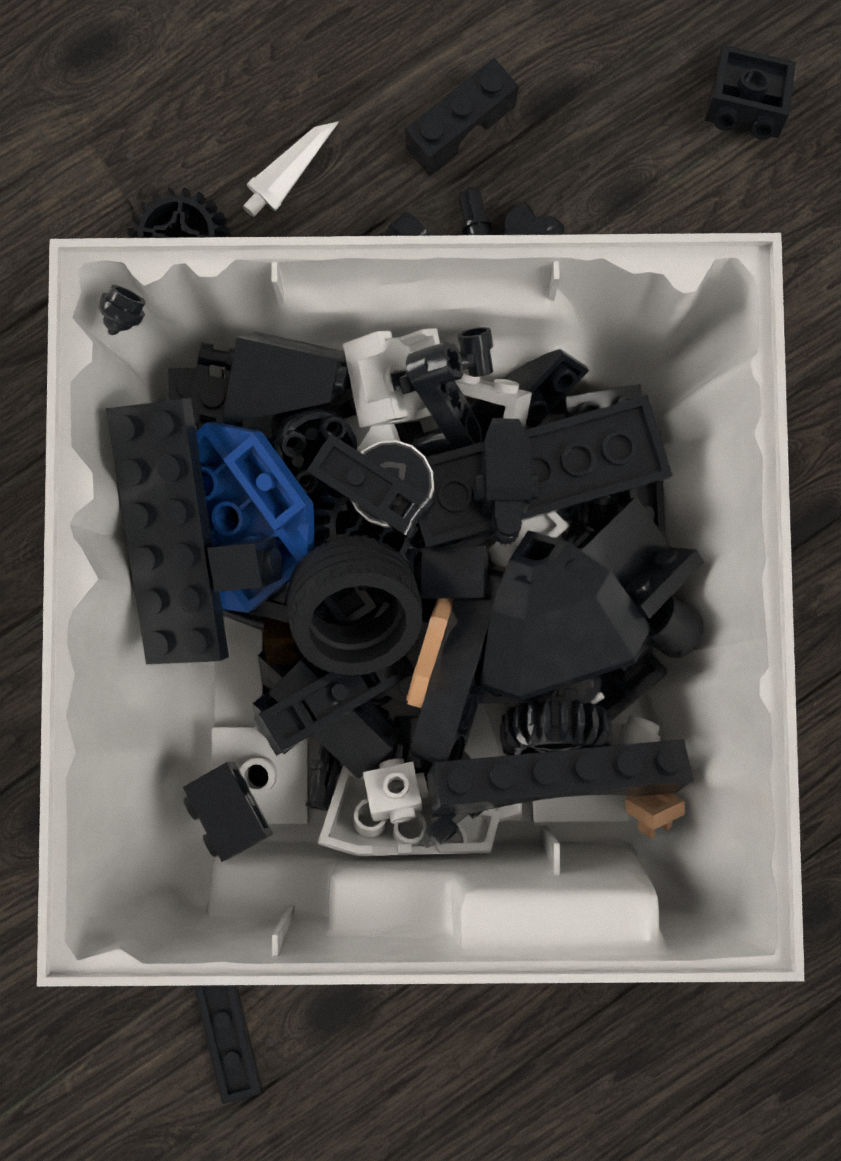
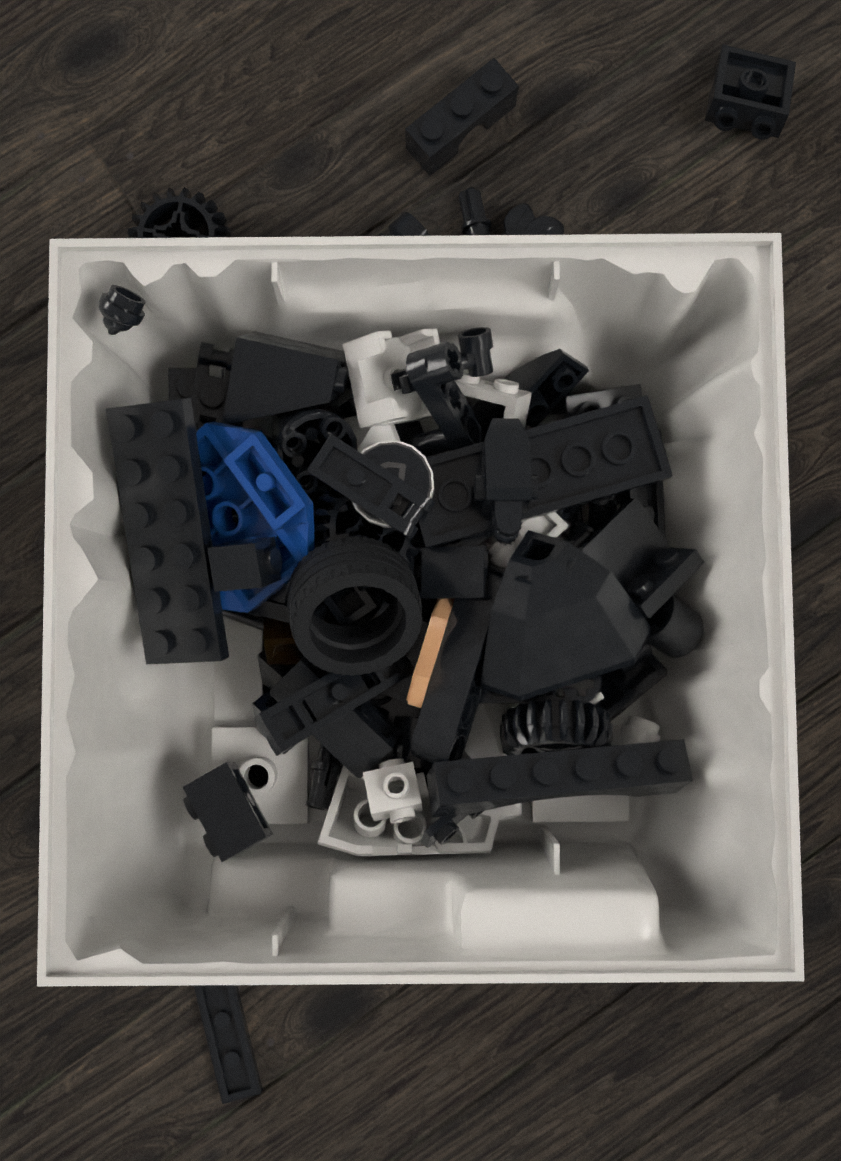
(279, 177): white bar -> none
(655, 811): light nougat tile -> none

